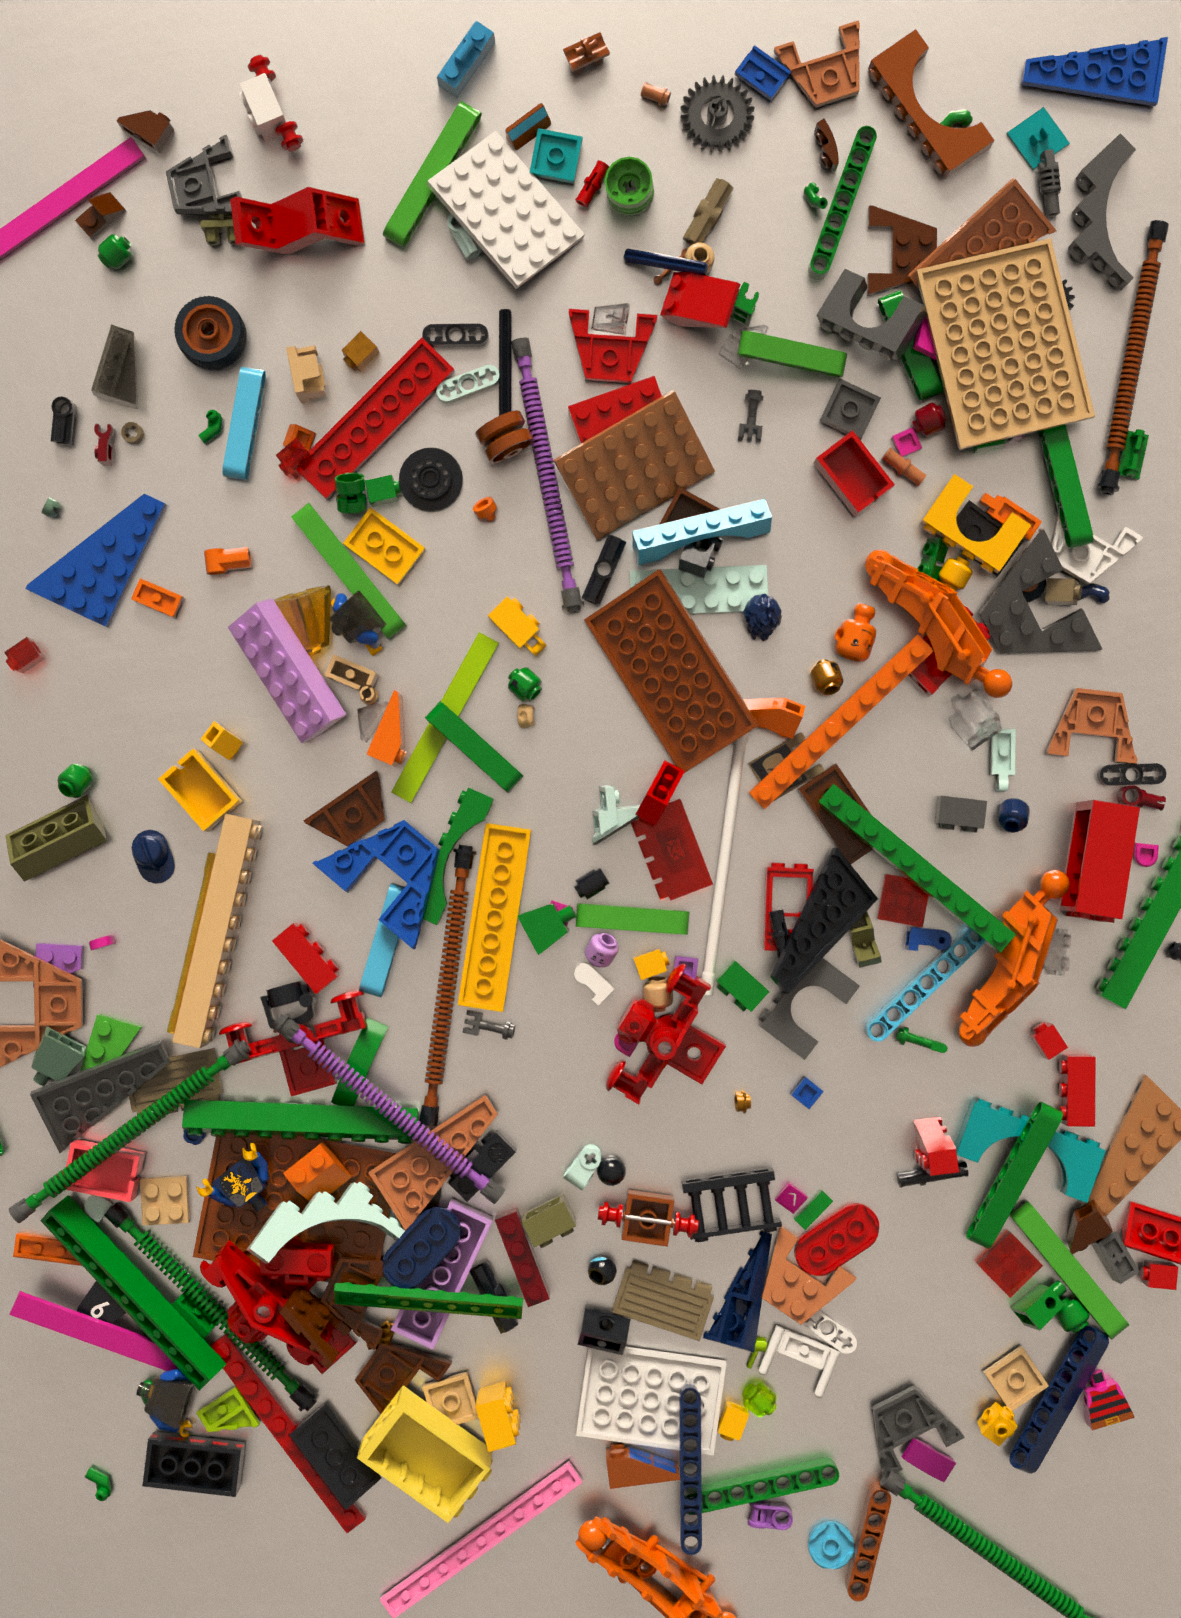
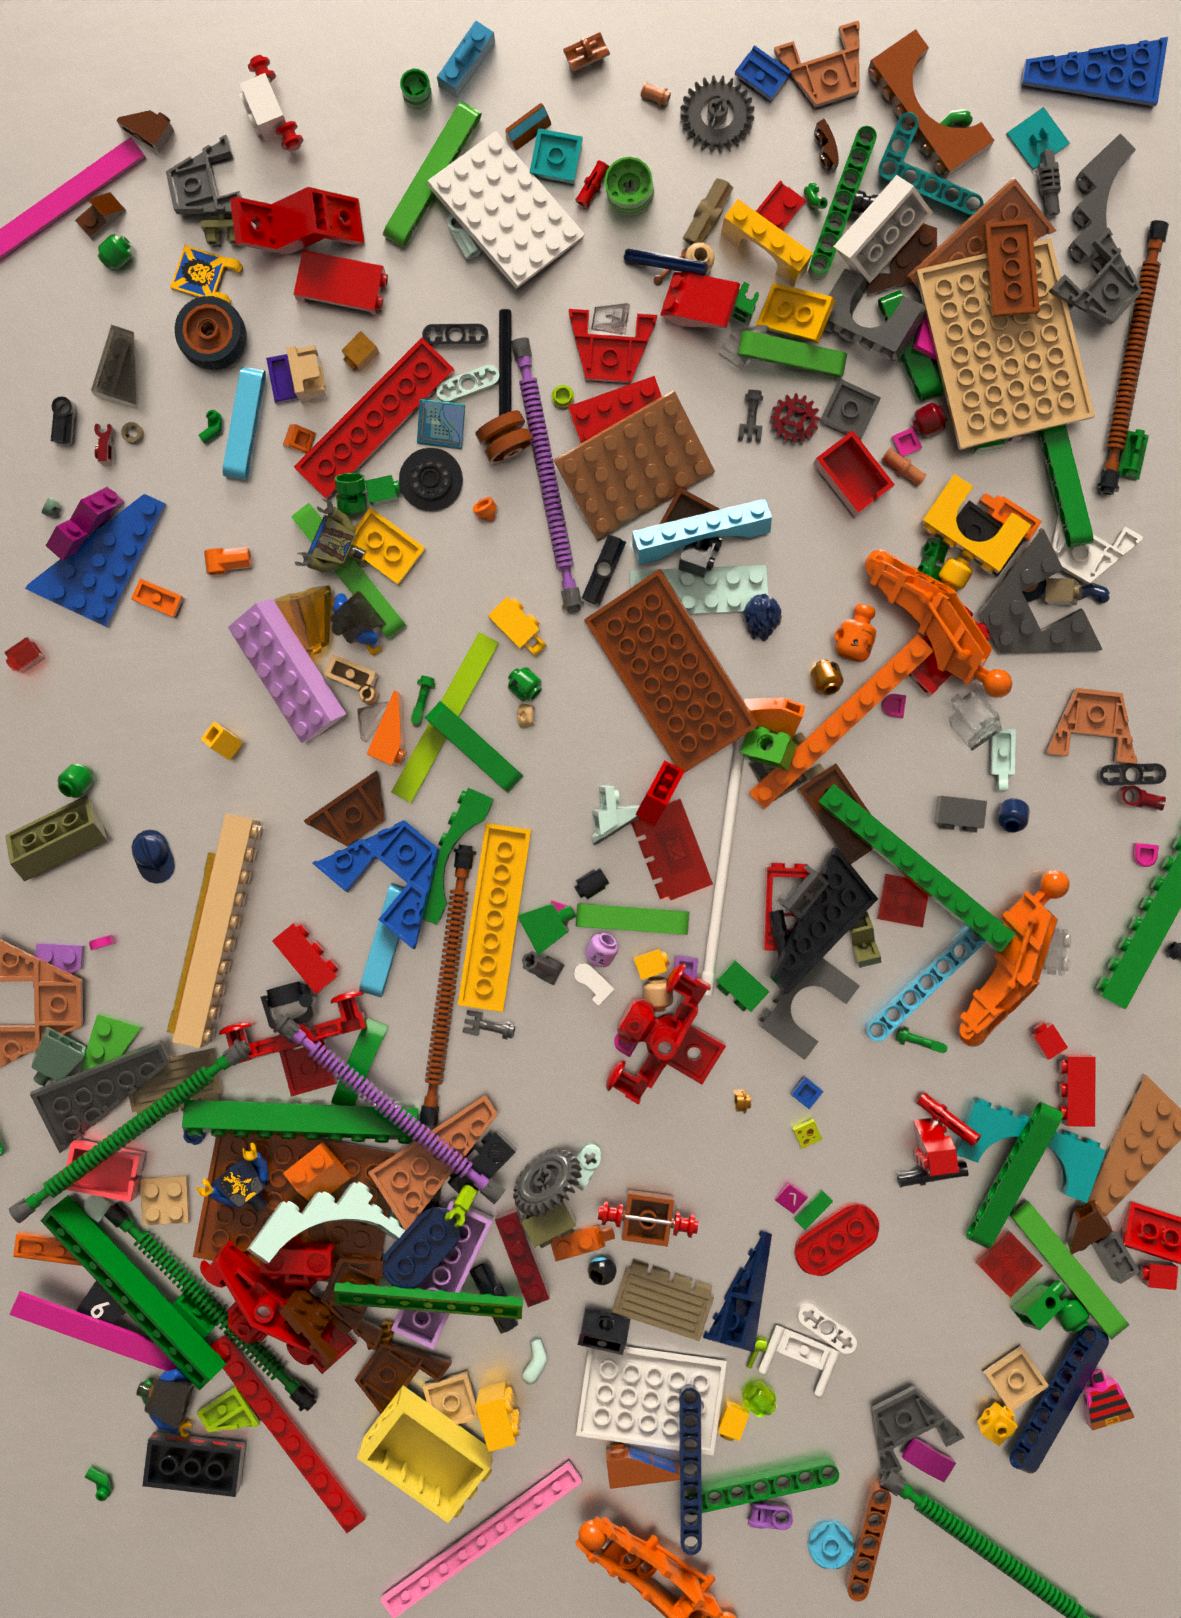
(86, 518): none -> magenta arch
(200, 790): yellow piece -> none
(201, 272): none -> flag
(281, 379): none -> dark purple tile
(292, 457): clear red bracket -> none
(333, 542): none -> torso
(333, 1456): black plate -> none
(340, 281): none -> red panel
(416, 88): none -> green wheel
(418, 712): none -> green hinge
(441, 423): none -> piece
(462, 1205): none -> lime bar
(537, 1362): none -> light aqua arm
(543, 967): none -> dark grey piece
(550, 1186): none -> dark grey gear
(562, 396): none -> lime plate
(580, 1242): none -> orange hinge
(611, 1171): black piece -> none
(717, 1185): black fence -> none
(745, 223): none -> yellow arch
(777, 756): none -> bright green brick
(781, 205): none -> red plate
(793, 1289): nougat wing -> none
(796, 312): none -> yellow plate
(803, 414): none -> dark red gear
(805, 893): none -> dark grey hinge
(807, 1133): none -> neon yellow slope
(862, 202): none -> black wheel
(883, 228): none -> white brick
(894, 705): none -> dark pink tile
(922, 175): none -> teal beam
(935, 938): blue leg -> none
(940, 1113): none -> red pin
(1011, 268): none -> dark orange plate
(1100, 860): red container -> none
(1109, 290): none -> dark grey wing

